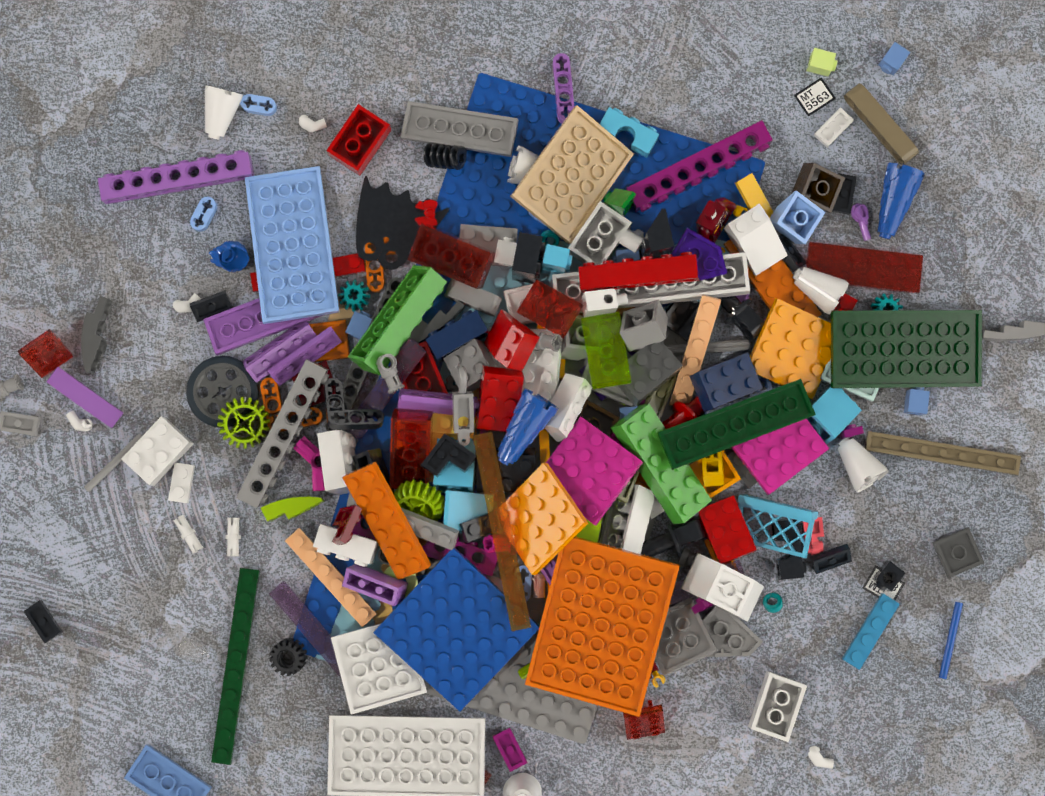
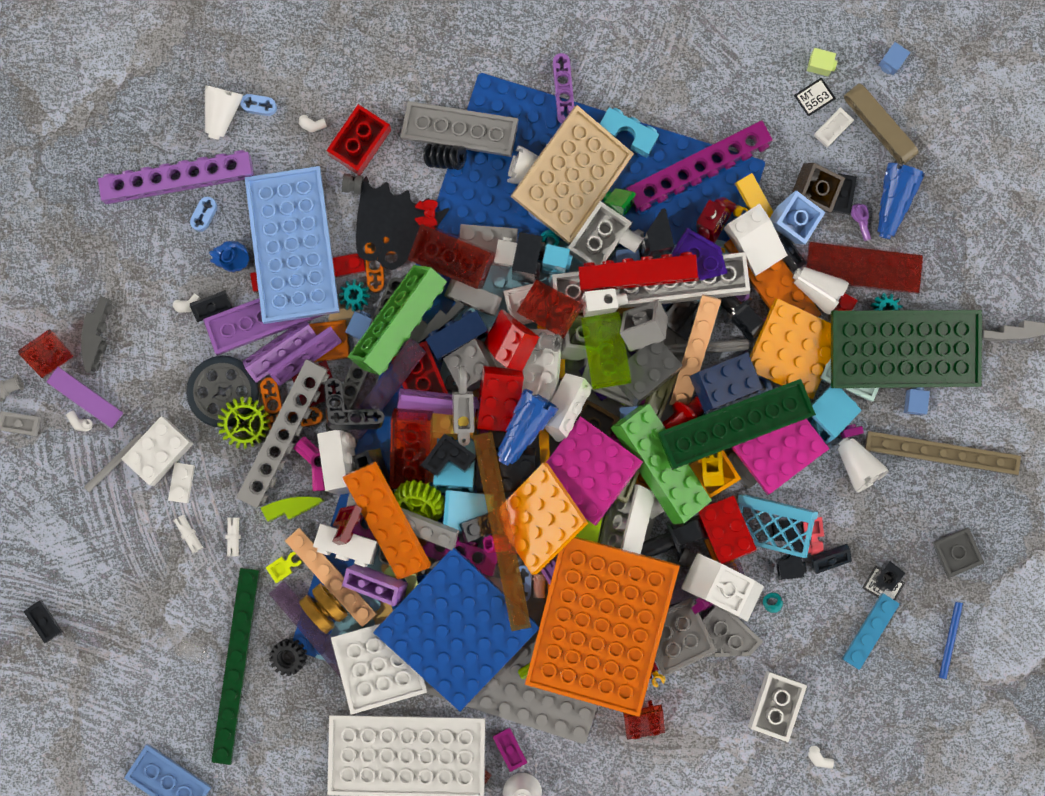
(281, 569): none -> neon yellow plate
(320, 610): none -> pearl gold wheel
(352, 183): none -> dark grey wheel
(390, 374): light grey connector -> none

